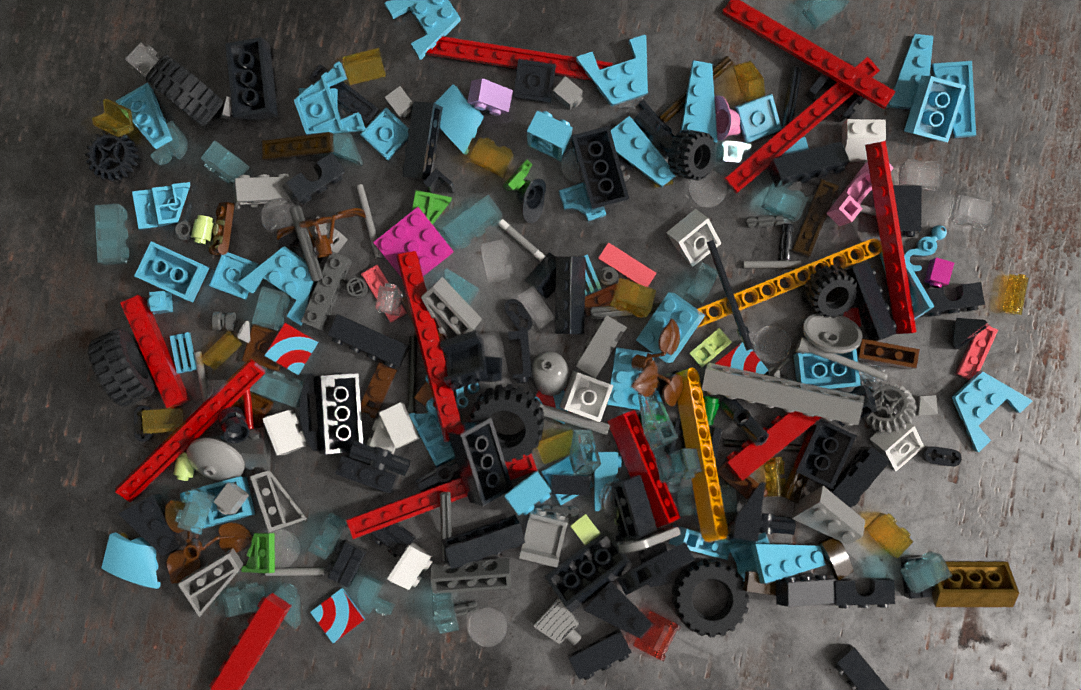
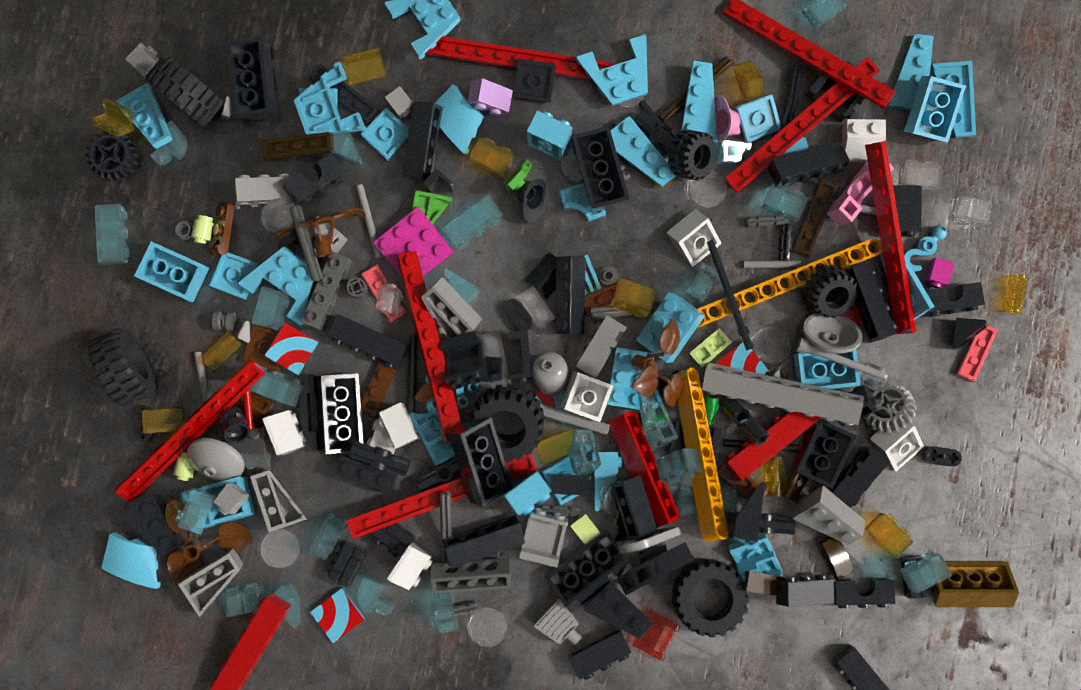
(155, 352): red brick -> none
(160, 205): medium azure slope -> none
(160, 302): medium azure brick -> none
(179, 370): medium azure tile -> none
(224, 162): clear light blue brick -> none
(261, 554): bright green wing -> none
(297, 571): light grey bar -> none
(495, 261): clear brick -> none
(520, 239): light grey bar -> none
(568, 93): light grey brick -> none
(626, 265): coral tile -> none
(697, 544): medium azure slope -> none
(781, 561): medium azure wing -> none
(887, 354): reddish brown brick -> none
(927, 405): light grey slope -> none
(979, 399): medium azure wing -> none

